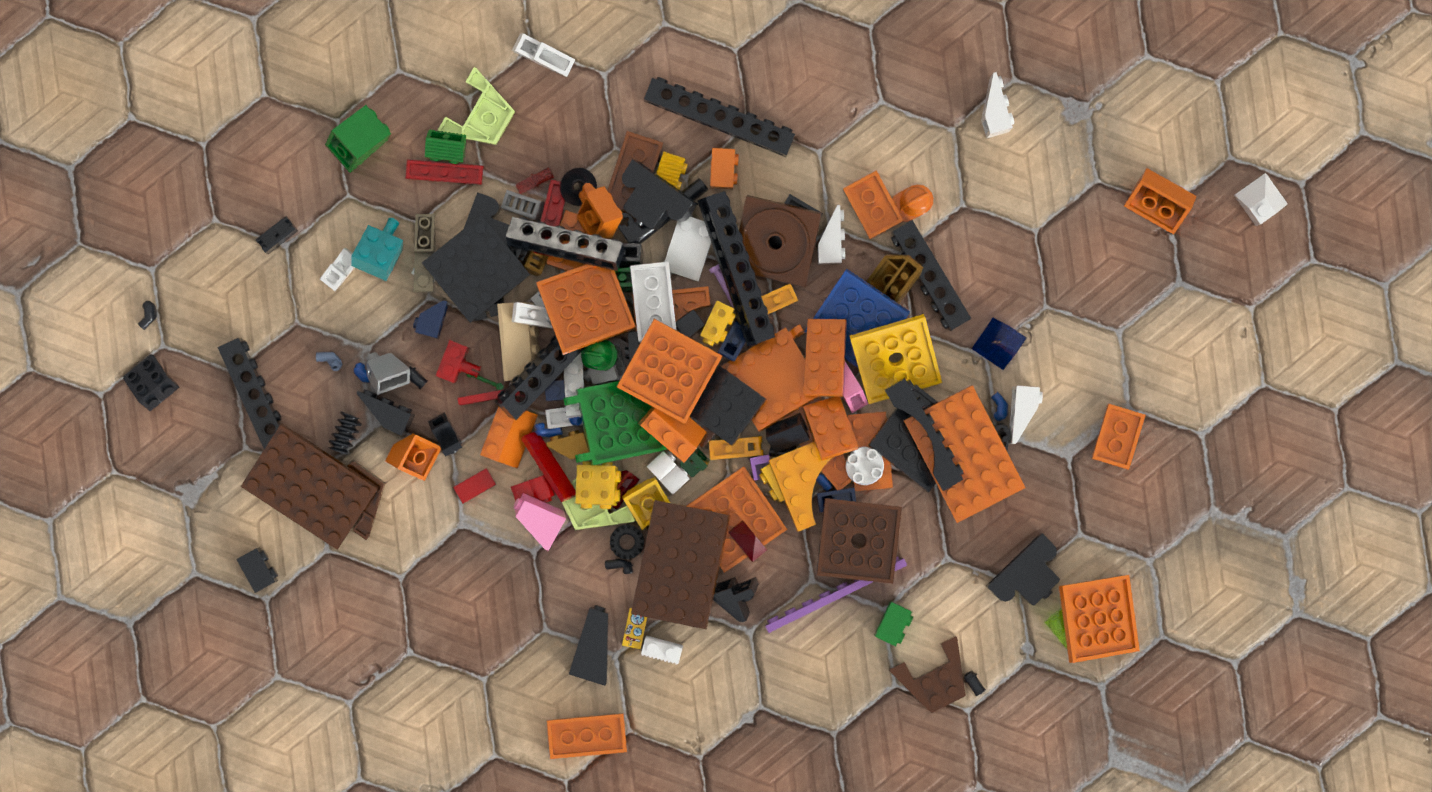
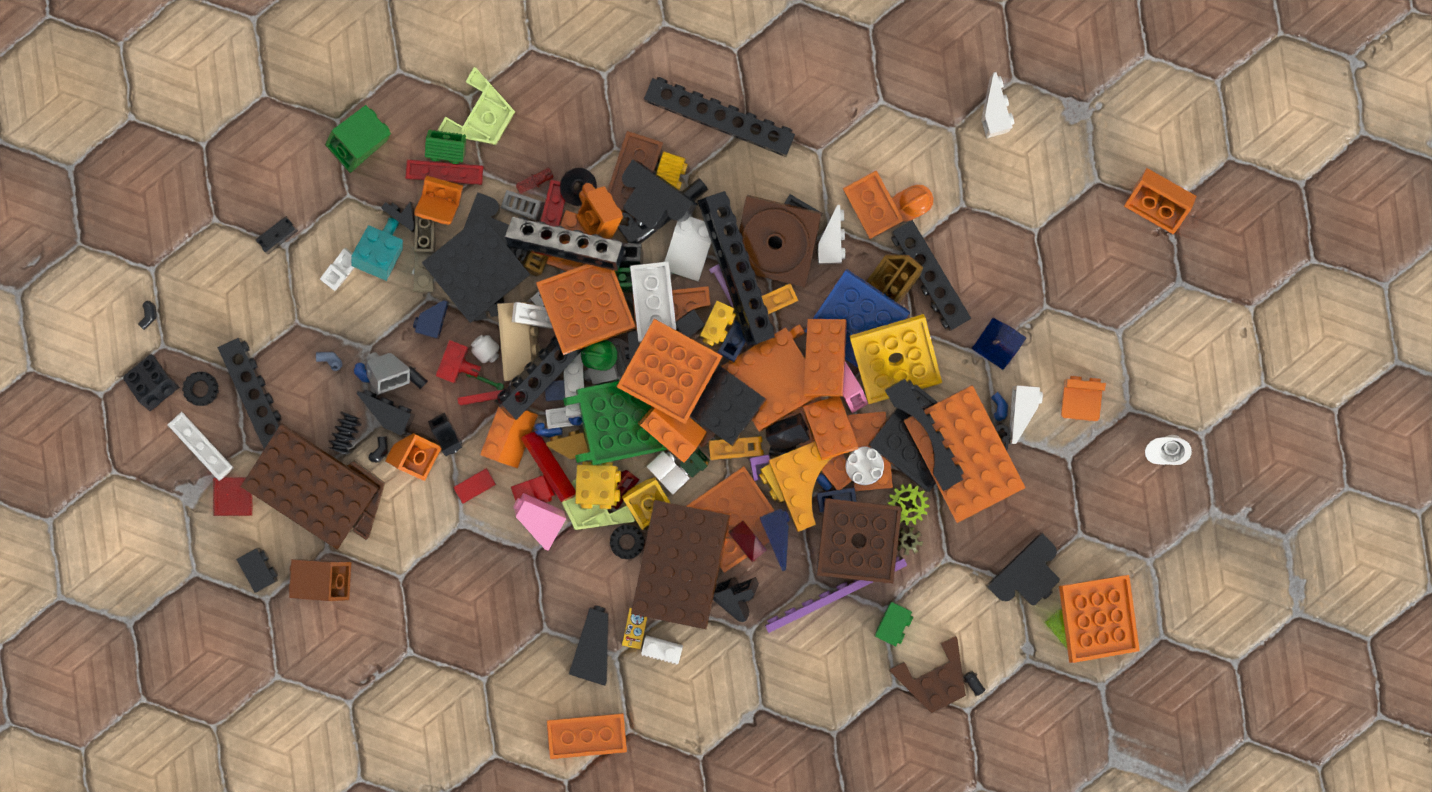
(200, 446): none -> white tile
(212, 388): none -> black tyre
(230, 498): none -> clear red tile
(320, 580): none -> dark orange slope
(382, 450): none -> black arm
(405, 218): none -> black slope
(439, 200): none -> orange bracket
(485, 349): none -> white head
(543, 55): white slope -> none
(619, 563): black arm -> none
(723, 168): orange brick -> none
(777, 529): none -> clear blue slope
(912, 496): none -> lime gear
(913, 544): none -> olive piece
(1082, 398): none -> orange bracket
(1118, 436): orange plate -> none
(1168, 450): none -> white piece
(1261, 199): white slope -> none

